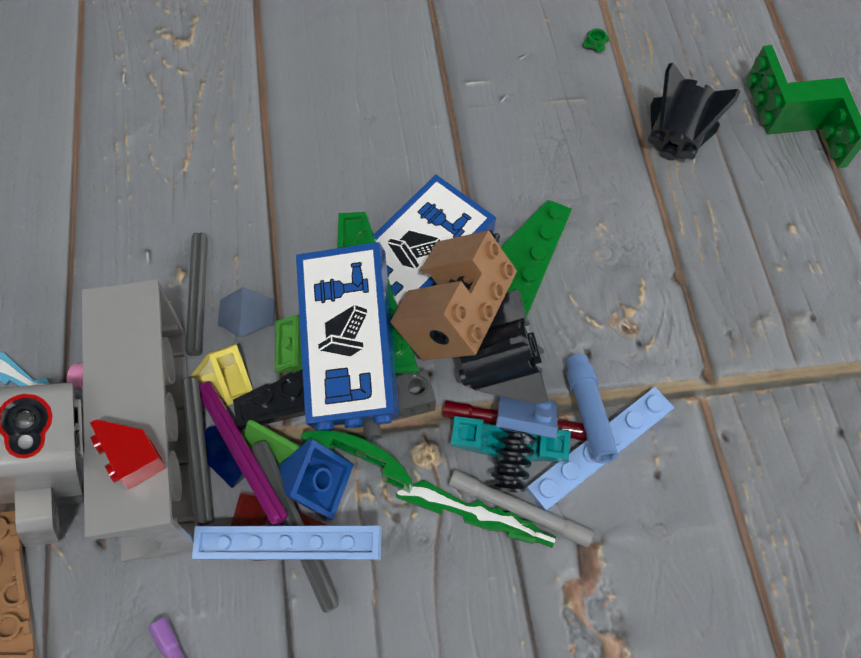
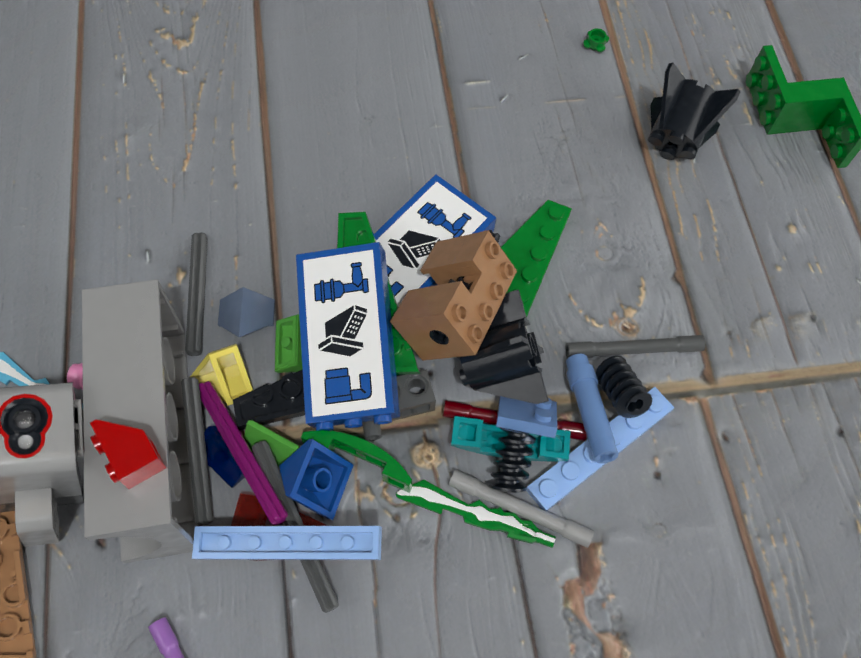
(623, 387): none -> black piece
(679, 344): none -> dark grey piece

